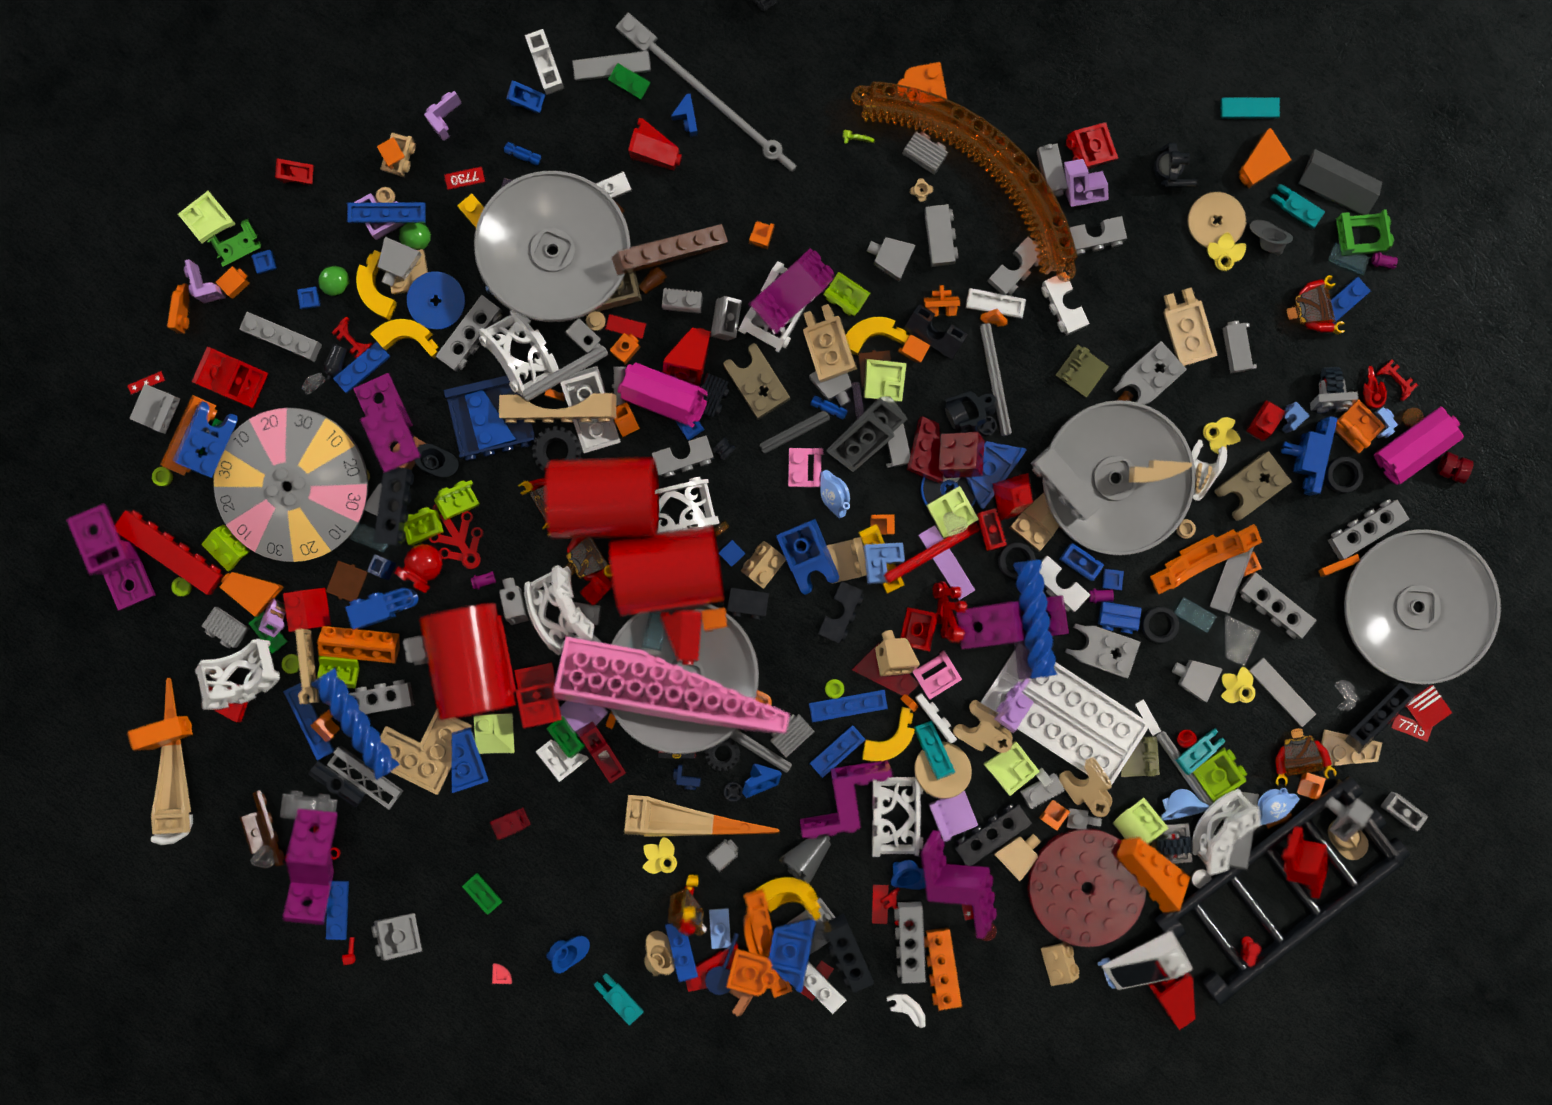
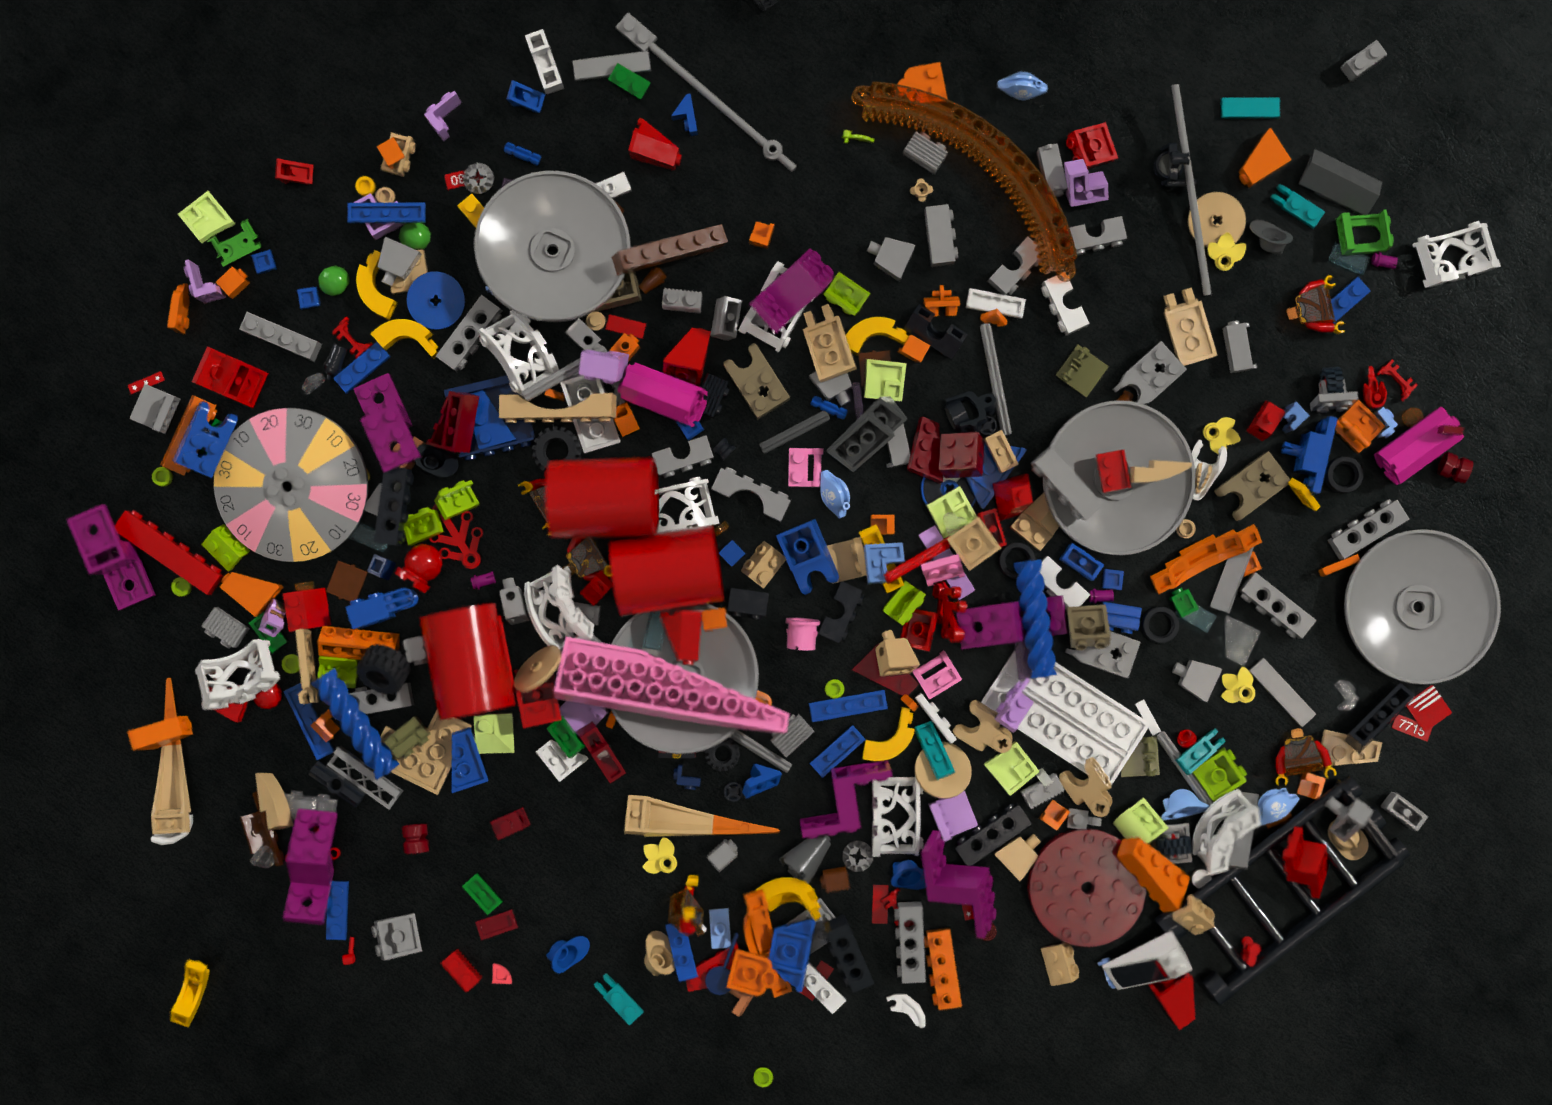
(191, 993): none -> yellow arch
(270, 698): none -> red hair
(273, 801): none -> tan slope
(304, 586): none -> clear orange tile
(365, 186): none -> yellow tile
(383, 669): none -> black tyre
(407, 737): none -> olive brick
(415, 838): none -> dark red wheel
(456, 423): none -> dark red wedge
(461, 970): none -> red brick
(485, 183): none -> light grey gear
(496, 924): none -> dark red tile
(537, 668): none -> tan piece
(605, 366): none -> lavender brick
(728, 483): none -> light grey arch
(763, 1077): none -> lime plate
(802, 633): none -> bright pink piece
(834, 879): none -> reddish brown brick
(865, 851): none -> light grey gear
(904, 603): none -> lime bracket
(942, 569): none -> bright pink plate
(974, 543): none -> tan plate
(1001, 451): none -> tan plate
(1022, 86): none -> light blue hat
(1088, 627): none -> dark tan plate
(1113, 470): none -> red plate
(1183, 602): none -> green bracket
(1191, 191): none -> light grey piece
(1195, 916): none -> tan bracket
(1304, 494): none -> yellow tile
(1364, 60): none -> light grey brick
(1435, 274): none -> white fence
(1450, 430): none -> dark red tile

